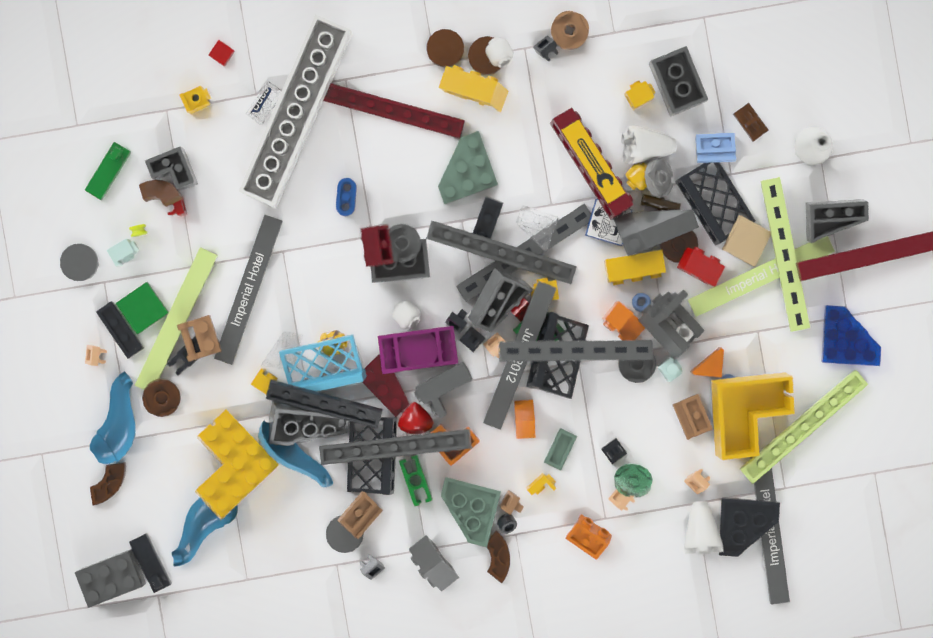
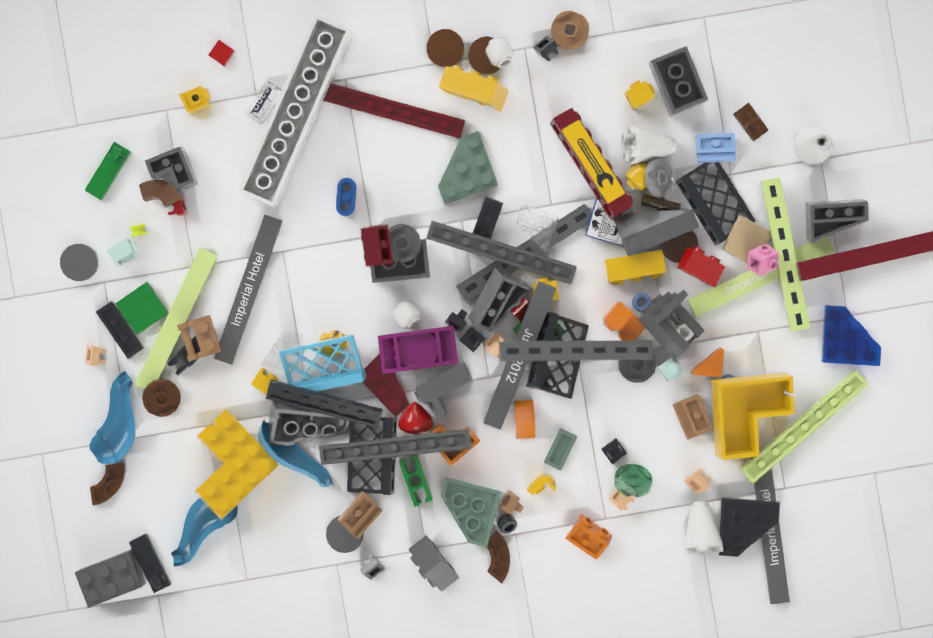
(762, 260): none -> bright pink brick

